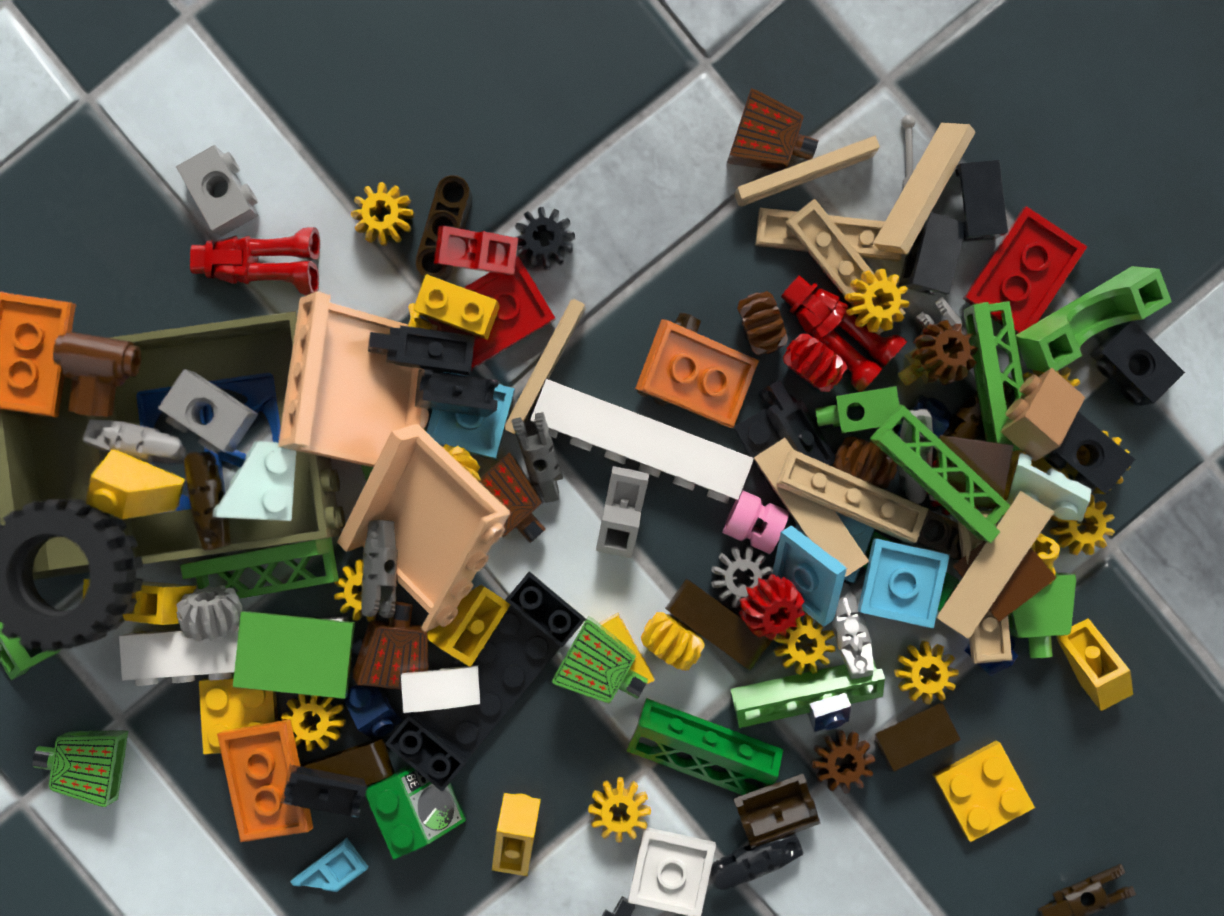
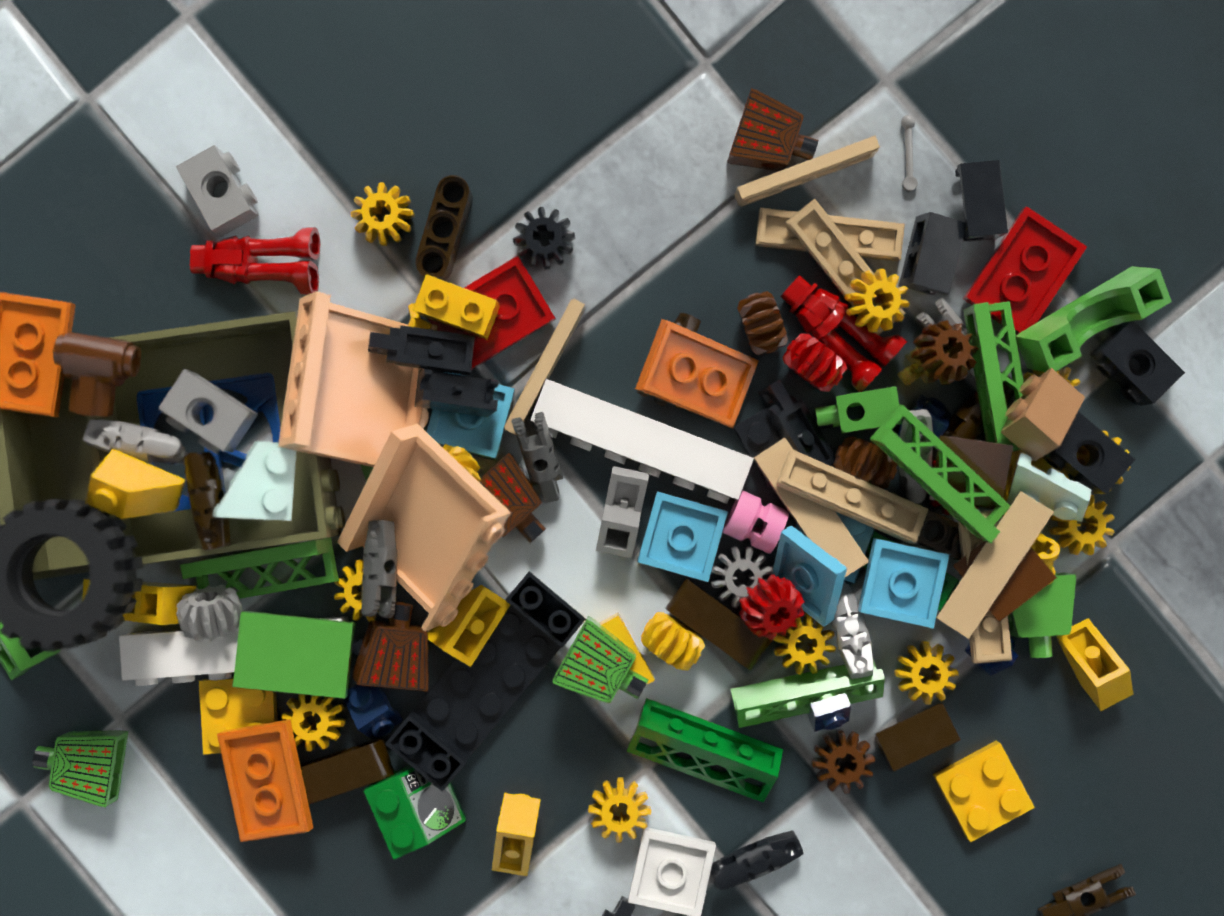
(323, 791): black hinge -> none
(333, 869): medium azure tile -> none
(440, 689): white slope -> none
(476, 250): red slope -> none
(682, 536): none -> medium azure plate
(777, 811): dark brown hinge -> none
(924, 188): tan tile -> none

